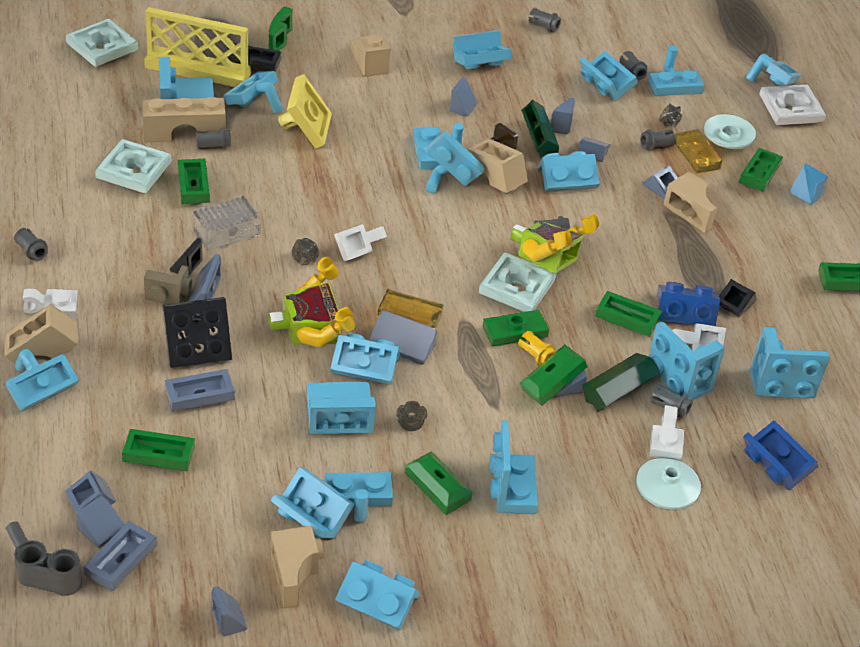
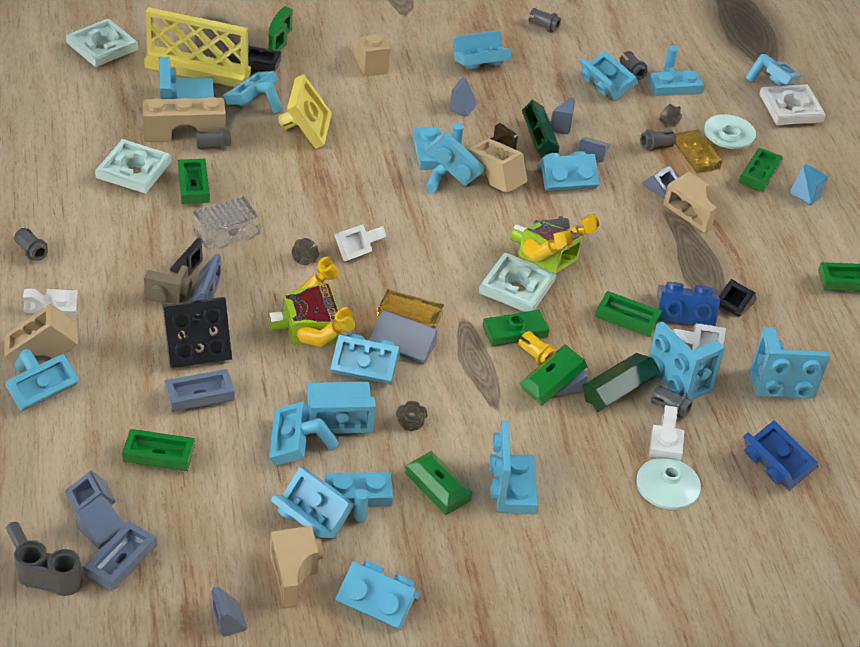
(290, 433): none -> medium azure plate

